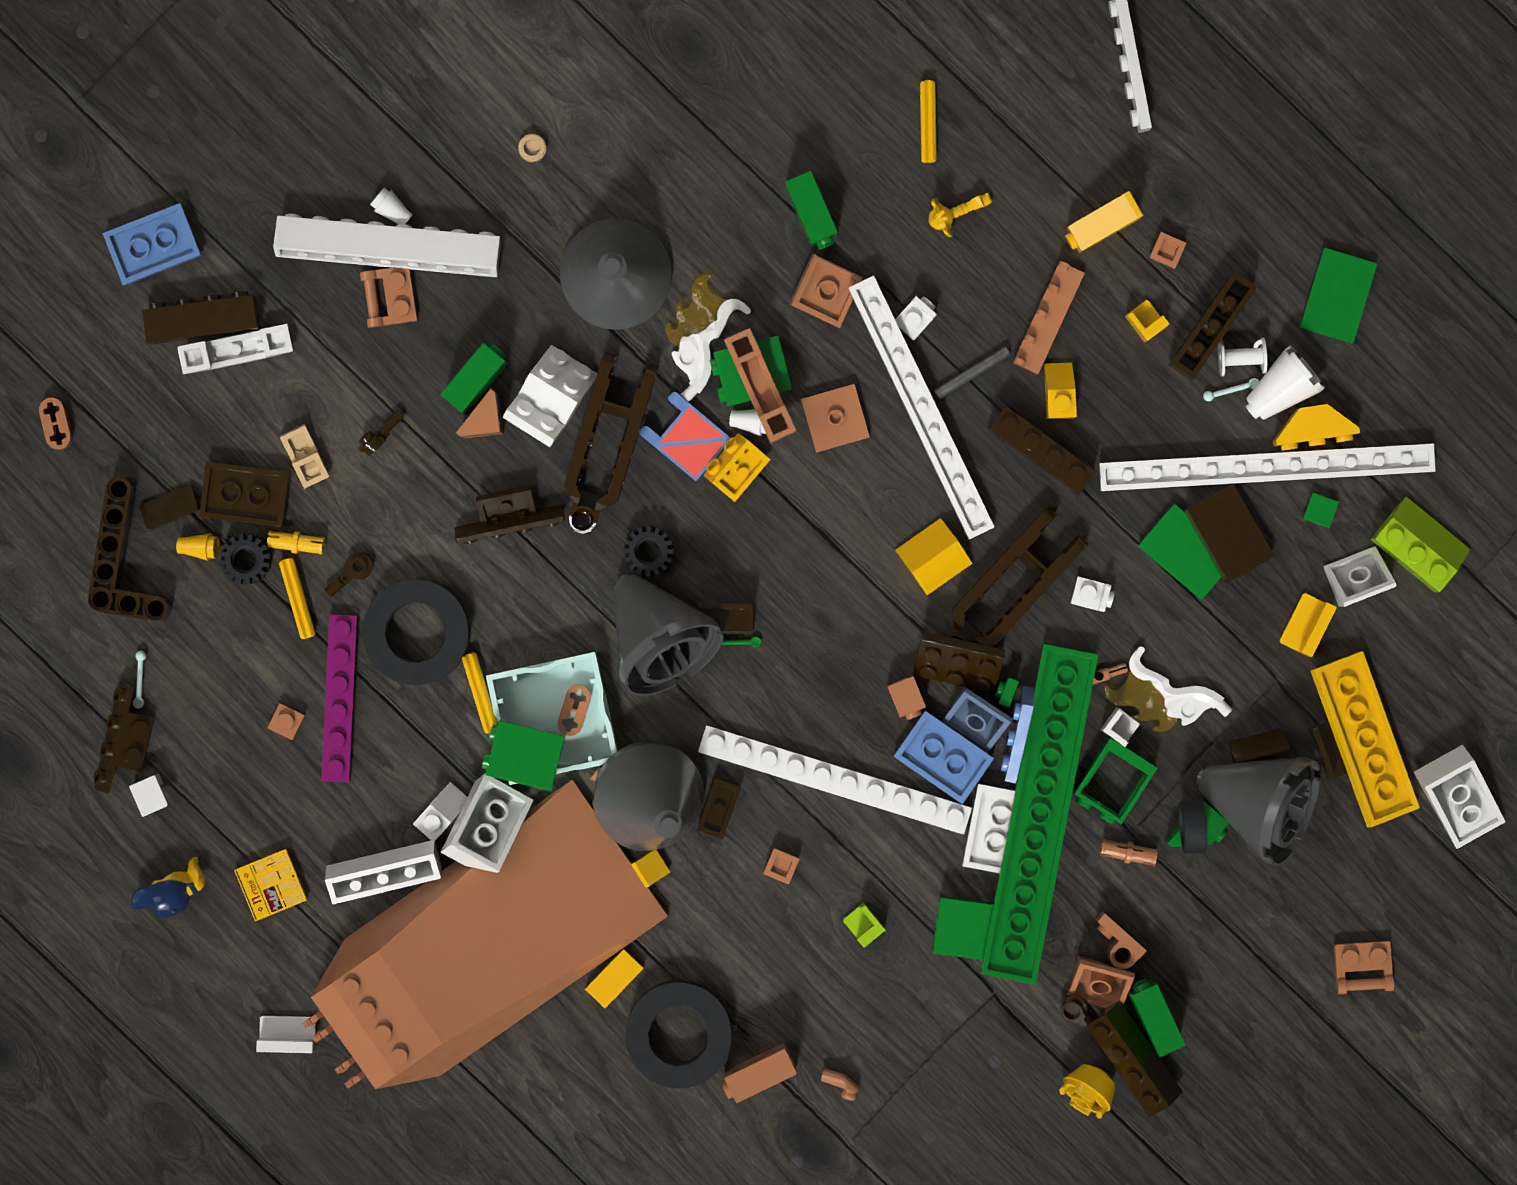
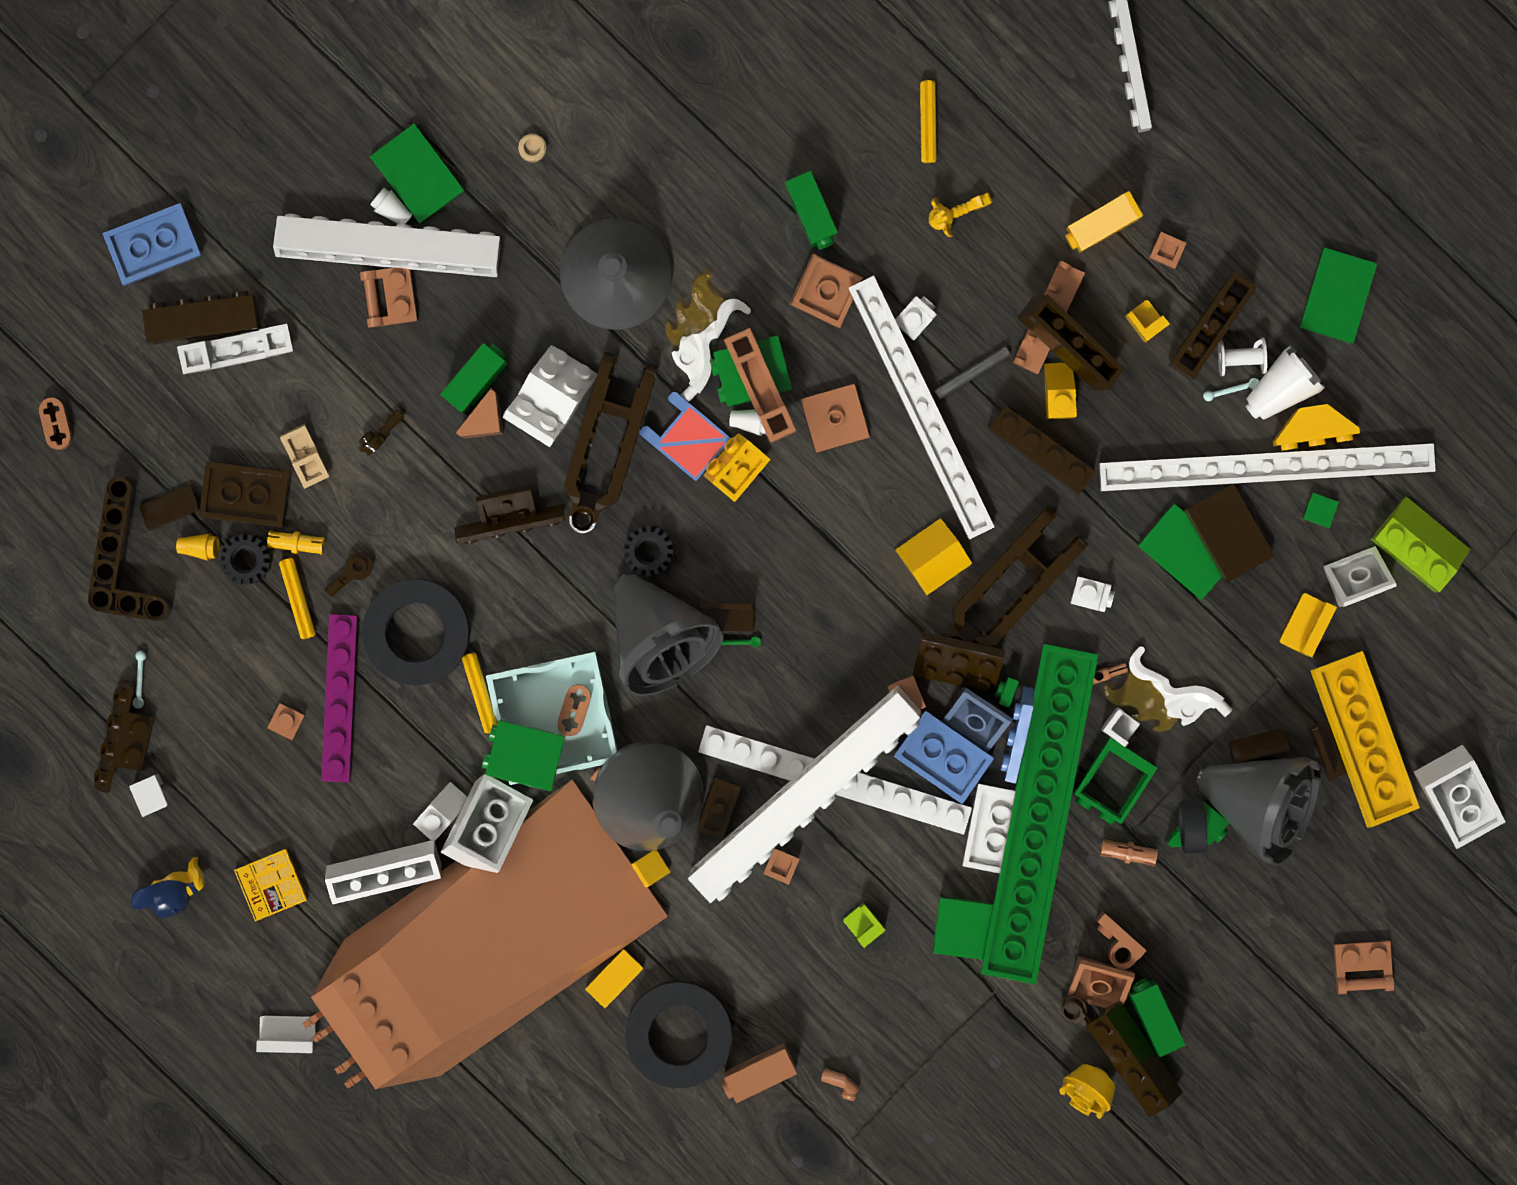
(417, 173): none -> green tile
(804, 794): none -> white brick
(1071, 342): none -> dark brown brick

